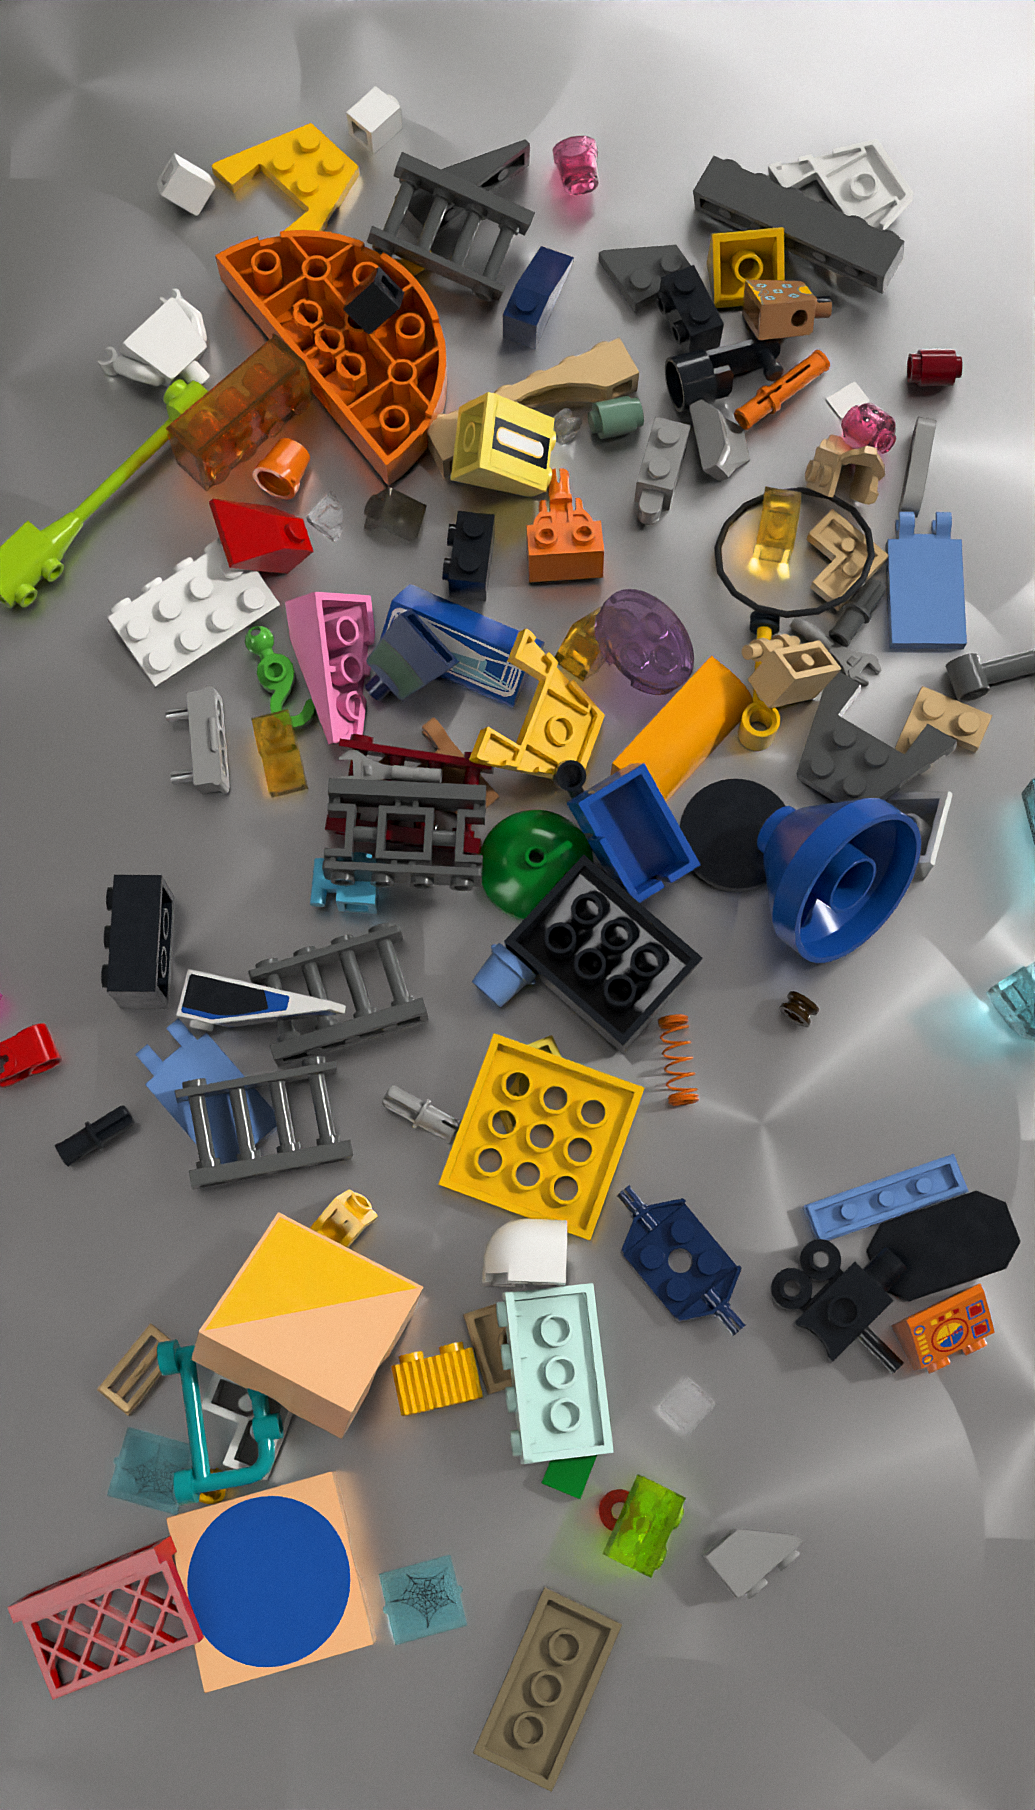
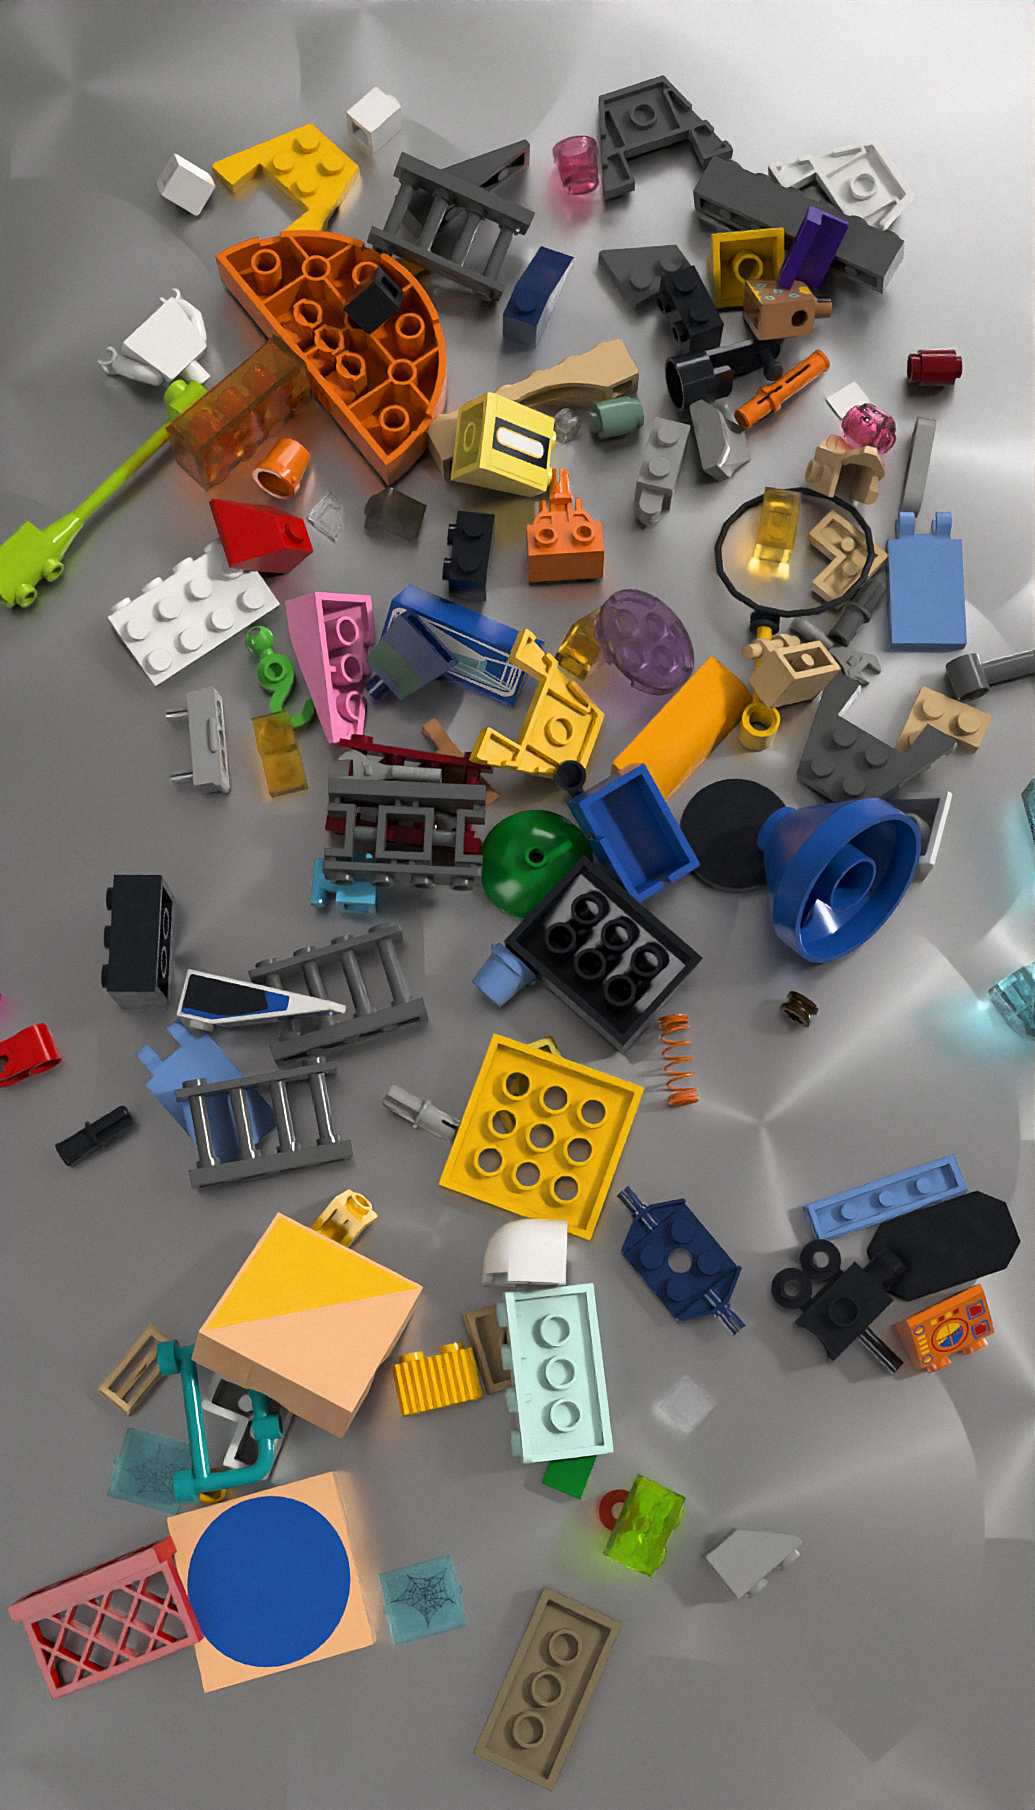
(647, 119): none -> dark grey wing
(812, 249): none -> dark purple panel

